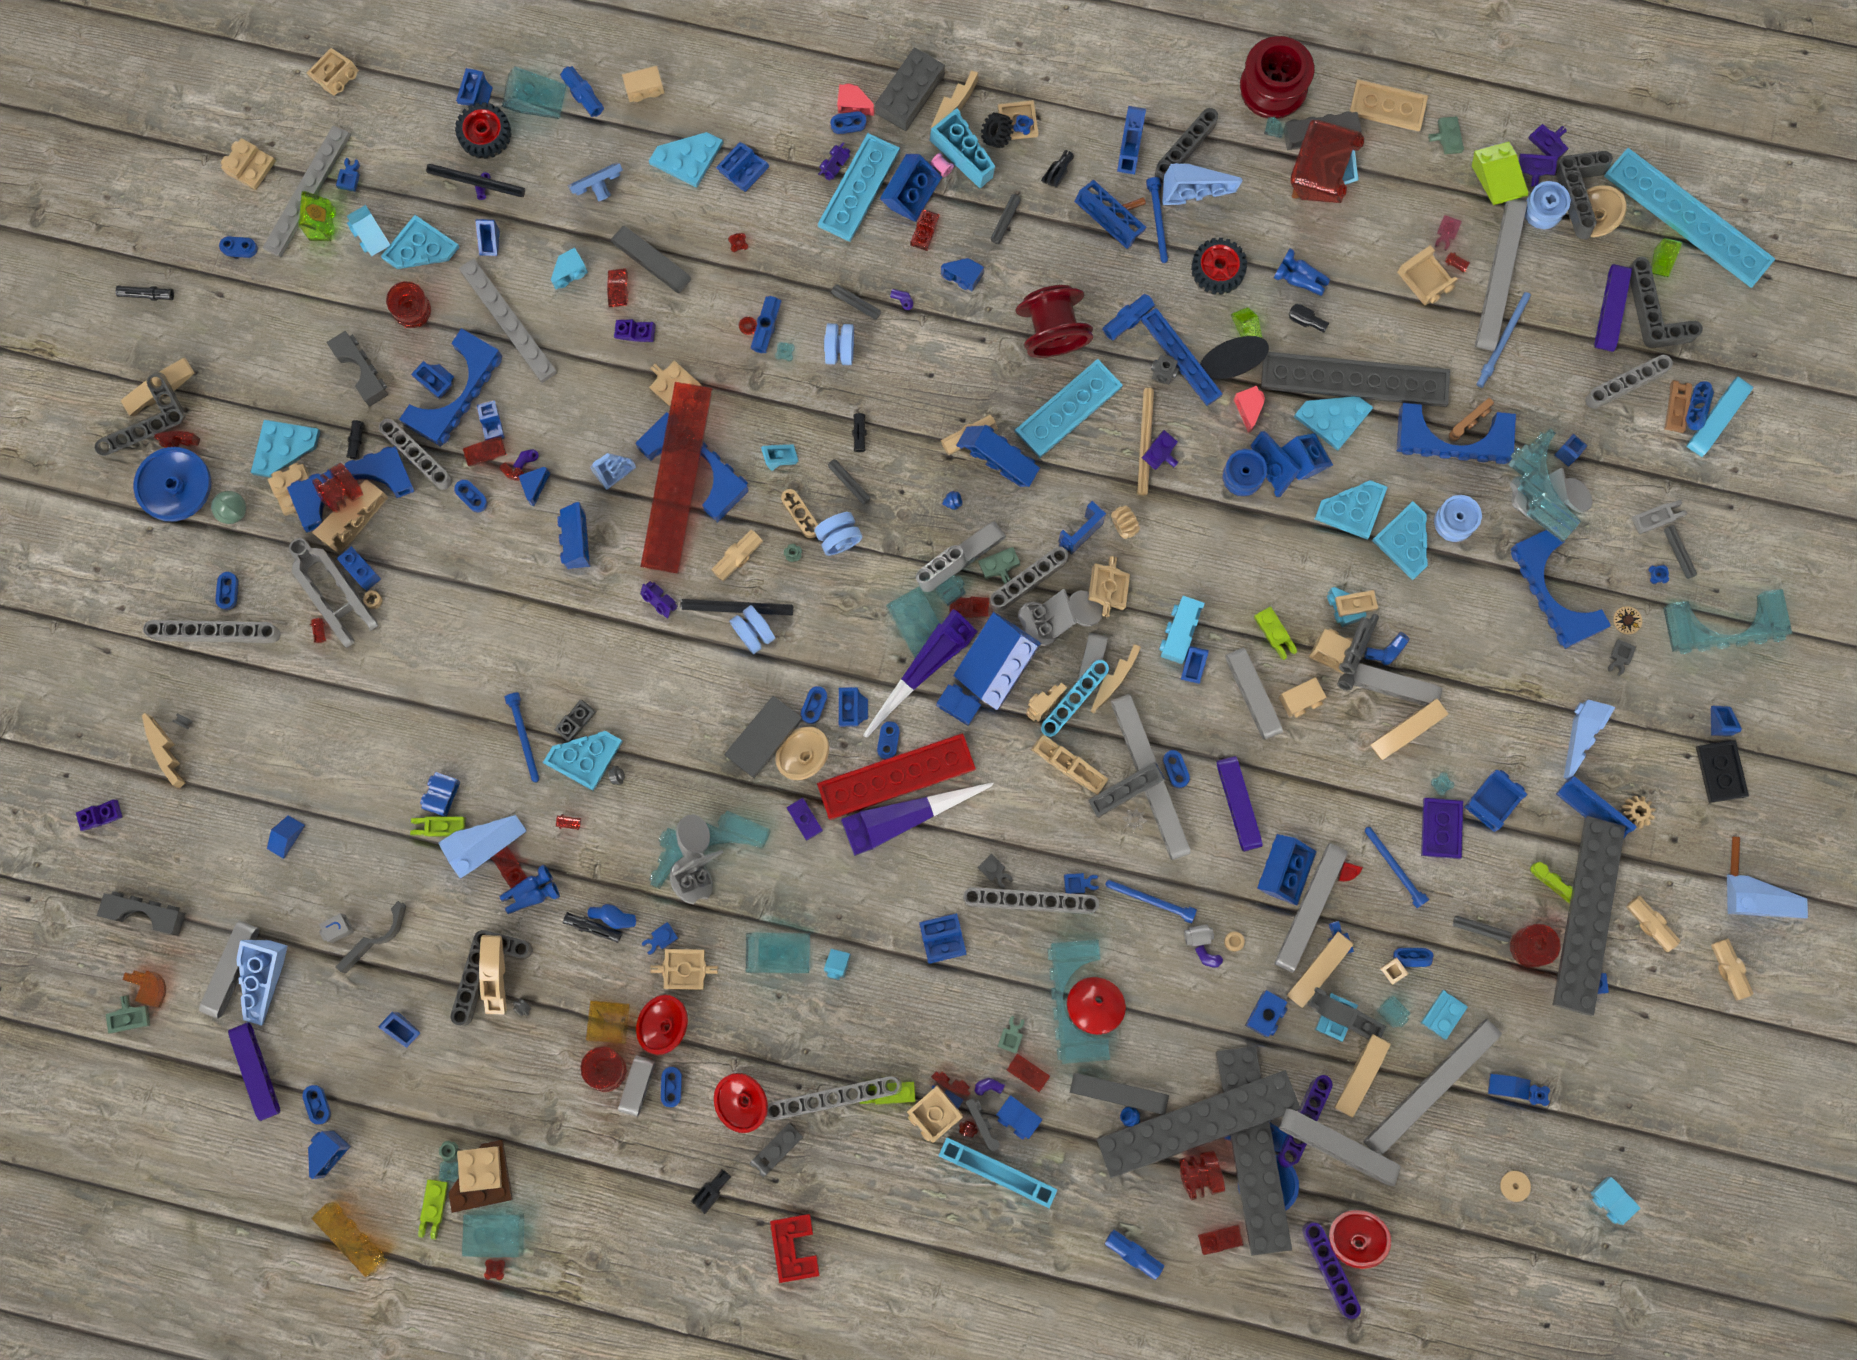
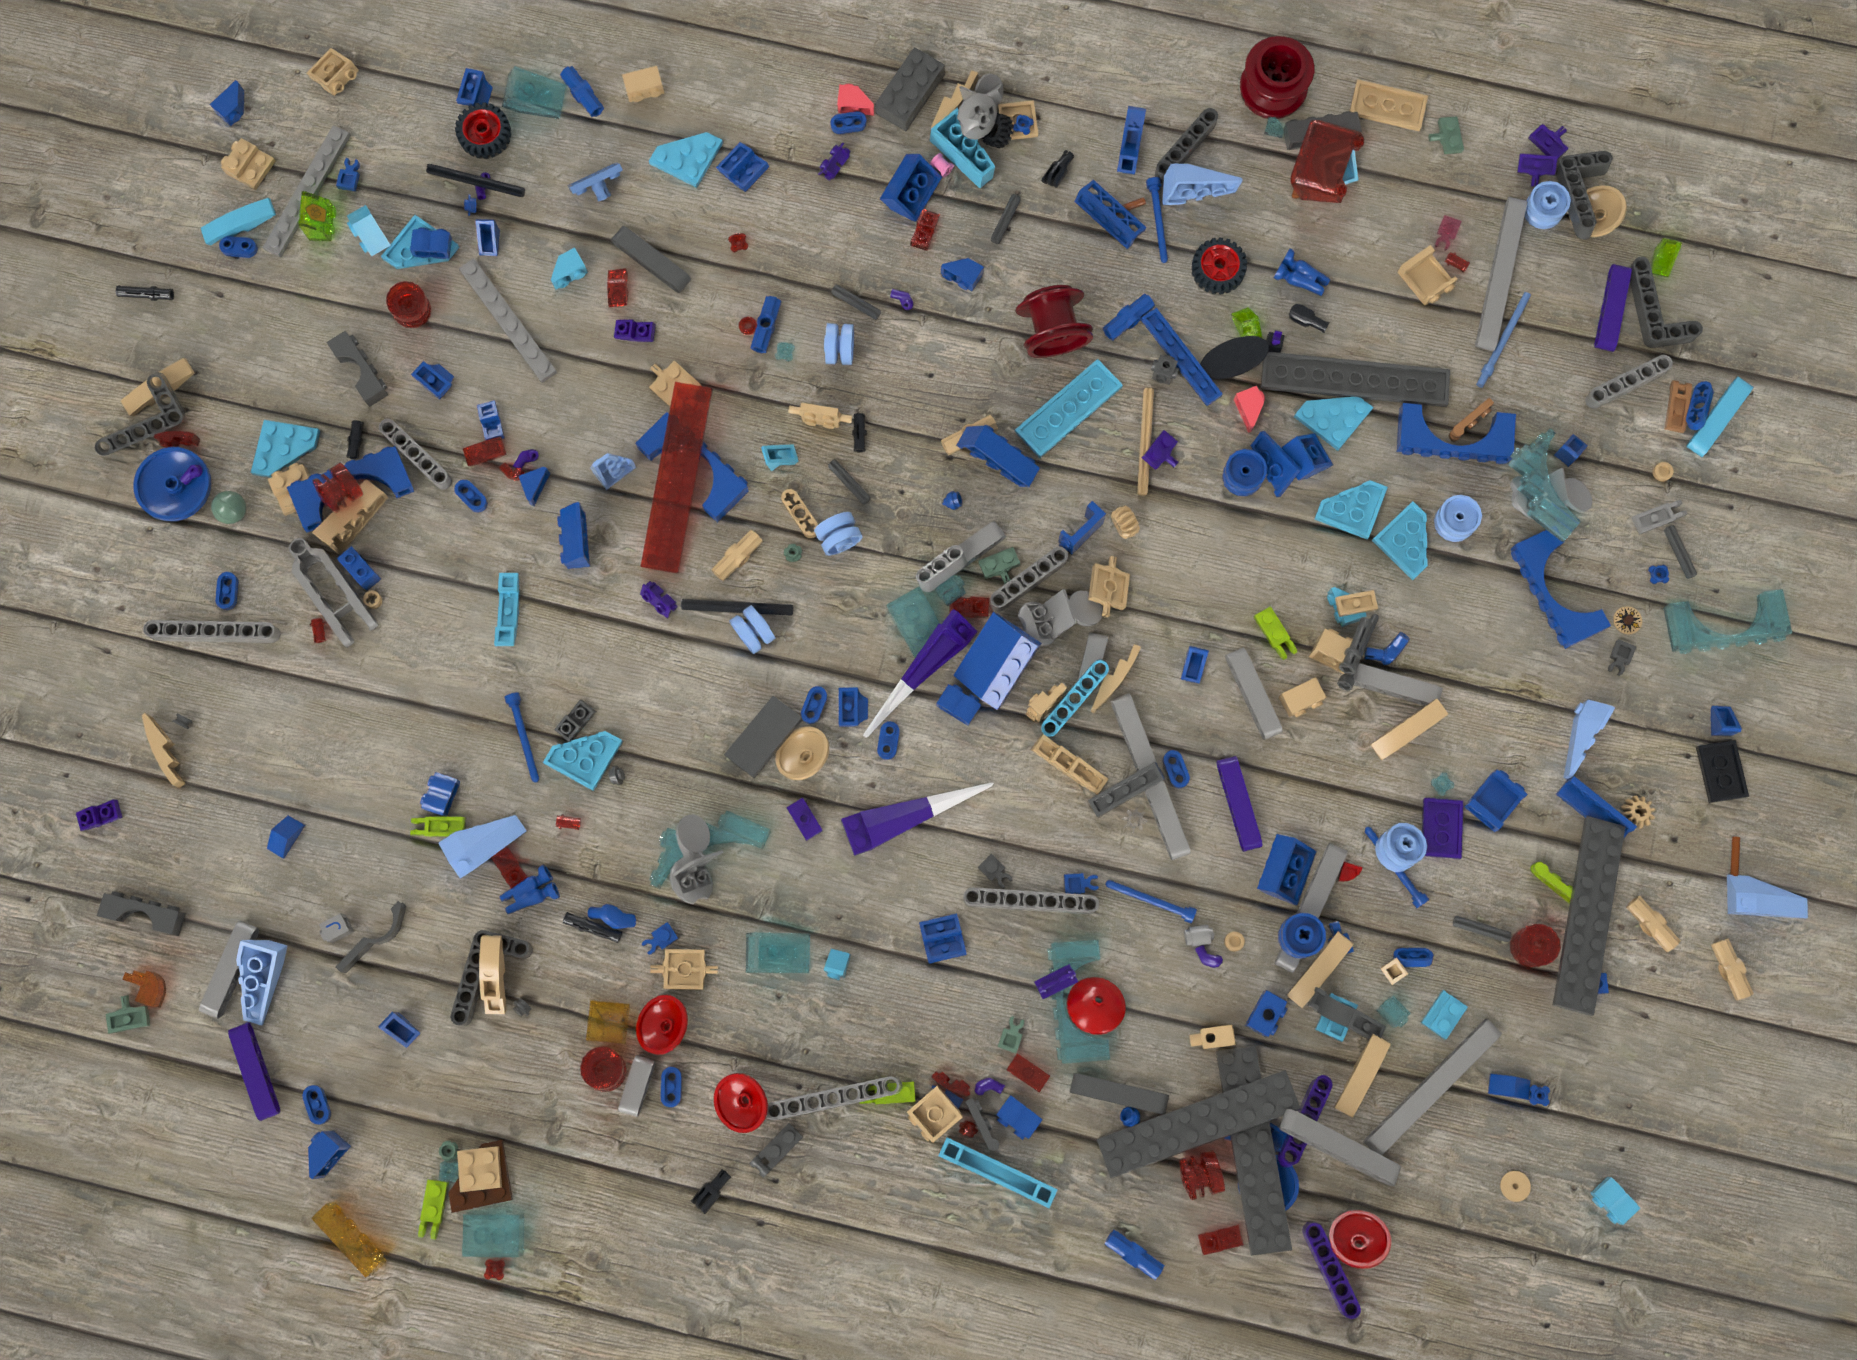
(192, 472): none -> dark purple arm
(230, 103): none -> blue slope
(241, 219): none -> medium azure slope
(431, 243): none -> blue brick
(438, 423): blue arch -> none
(470, 205): none -> blue plate
(507, 610): none -> medium azure slope
(783, 1234): red plate -> none
(820, 415): none -> tan plate
(858, 187): medium azure plate -> none
(896, 776): red plate -> none
(978, 108): none -> light grey piece
(1056, 981): none -> dark purple hinge
(1181, 629): medium azure wedge -> none
(1223, 1037): none -> tan torso
(1275, 341): none -> black piece
(1313, 933): none -> blue wheel
(1401, 847): none -> light blue wheel
(1499, 173): lime slope -> none
(1663, 471): none -> tan tile
(1689, 217): medium azure plate -> none

